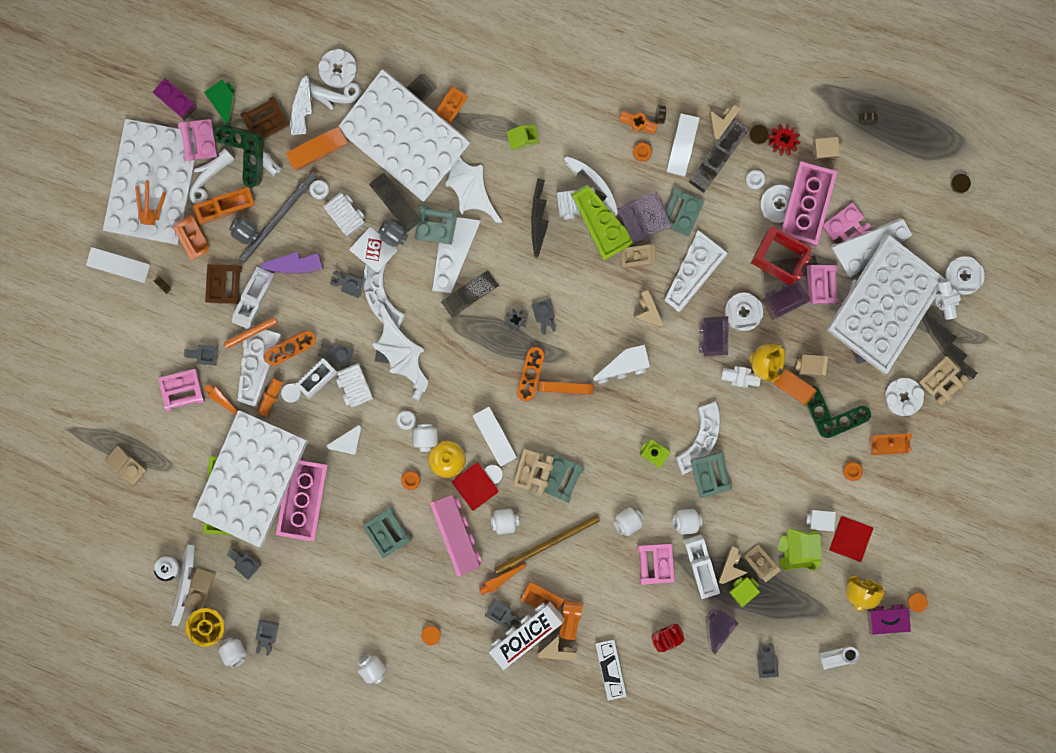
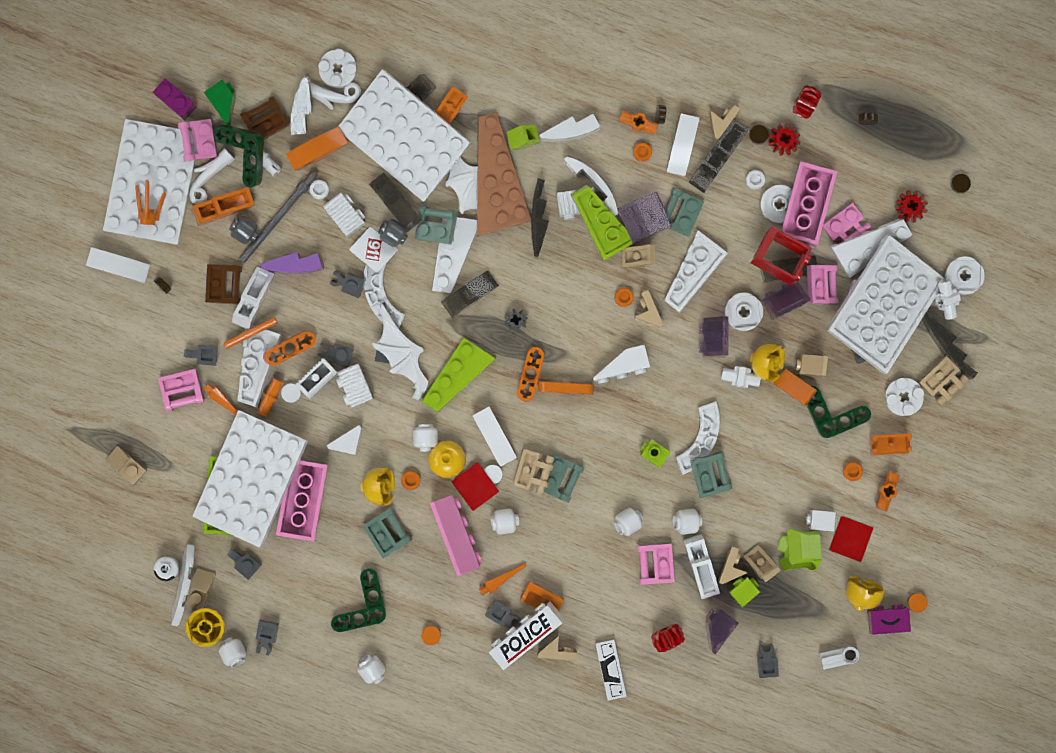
(191, 237): orange hinge -> none
(371, 606): none -> dark green beam
(378, 486): none -> yellow cylinder
(406, 420): white tile -> none
(459, 371): none -> lime wing
(498, 189): none -> nougat wing
(514, 561): pearl gold bar -> none
(543, 313): dark grey plate -> none
(571, 130): none -> white slope
(572, 614): orange piece -> none
(624, 297): none -> orange tile
(806, 101): none -> red gear
(827, 148): tan brick -> none
(890, 481): none -> orange axle
(907, 212): none -> red gear

